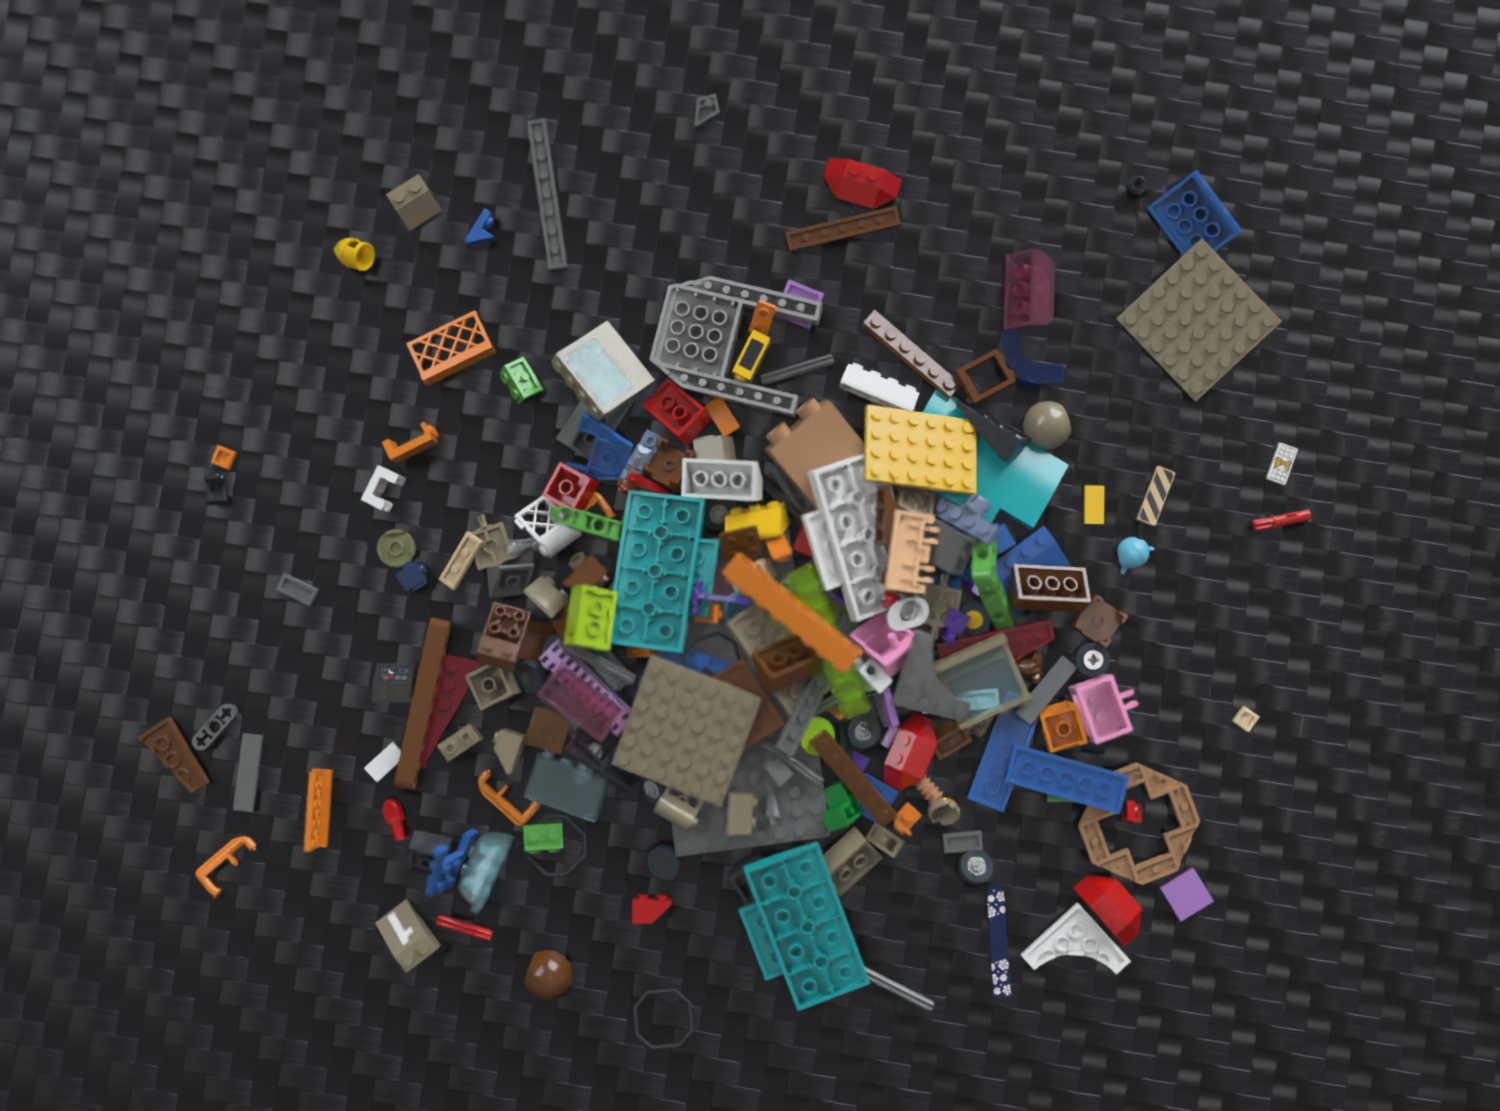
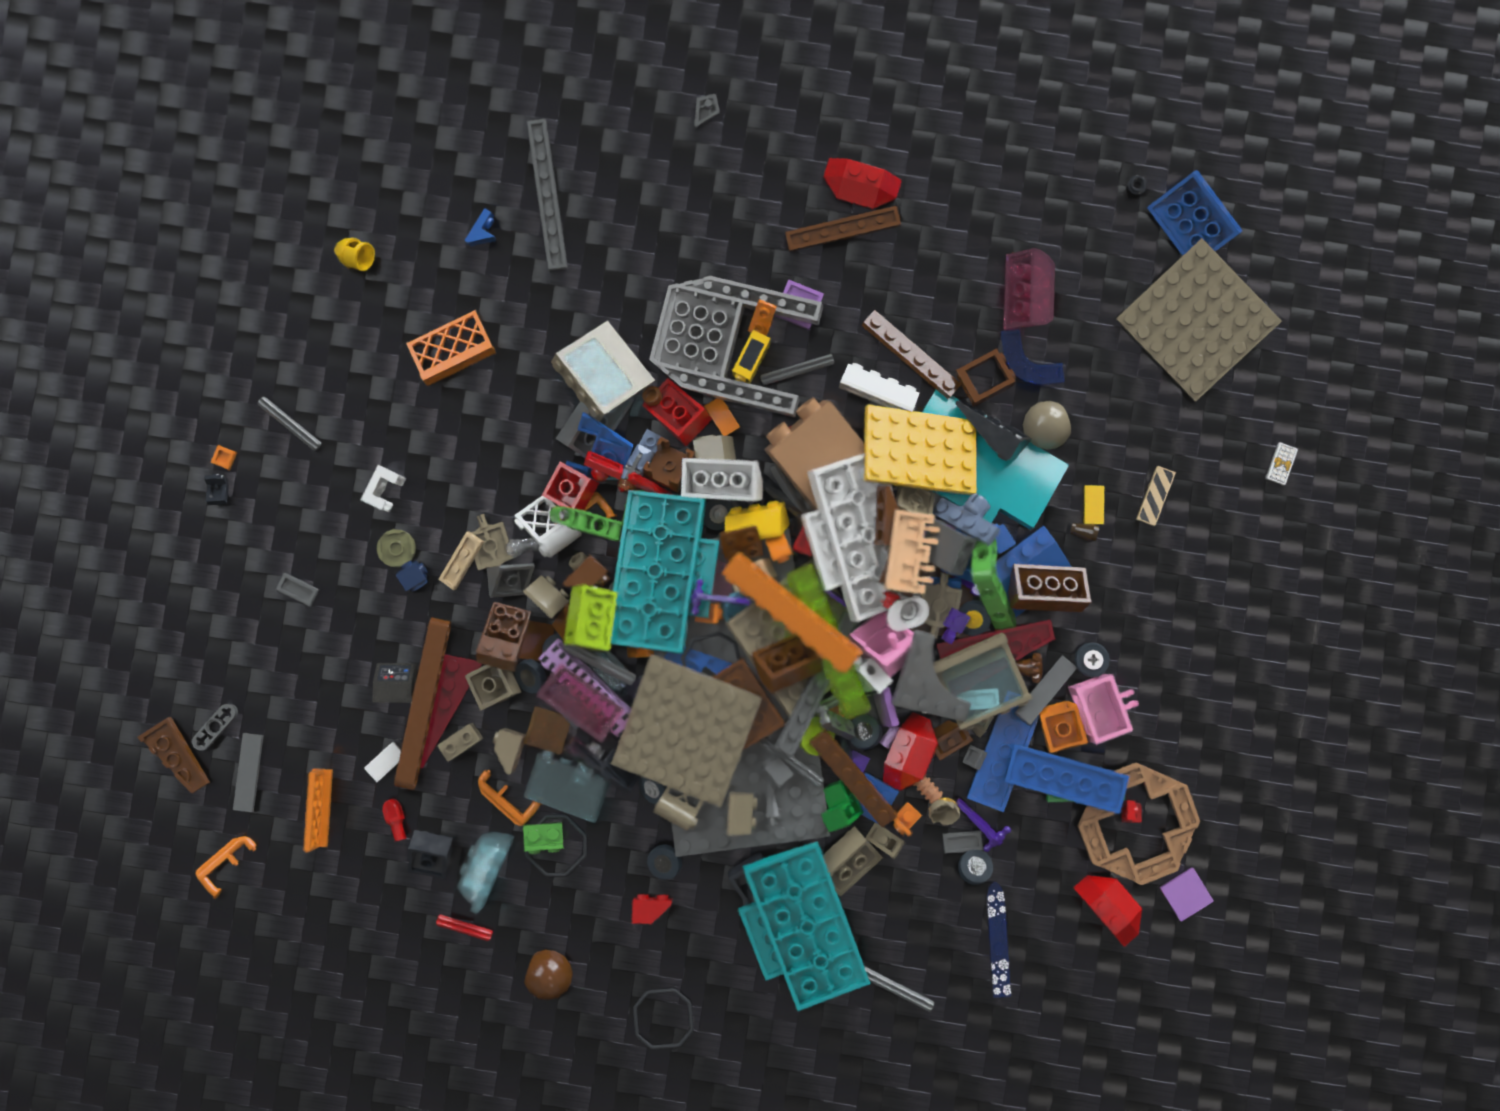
(289, 423): none -> dark grey axle
(407, 935): dark tan slope -> none
(412, 447): orange panel -> none
(414, 202): dark tan slope -> none
(447, 867): blue wing -> none
(520, 380): bright green bracket -> none
(602, 467): none -> red tile
(652, 396): none -> reddish brown tile
(835, 723): none -> dark grey plate
(974, 757): none -> dark grey tile
(994, 838): none -> dark purple piece
(1075, 935): white plate -> none
(1085, 531): none -> dark brown cone
(1099, 621): reddish brown panel -> none
(1132, 553): medium azure hair -> none
(1245, 718): tan tile -> none
(1282, 520): red axle -> none

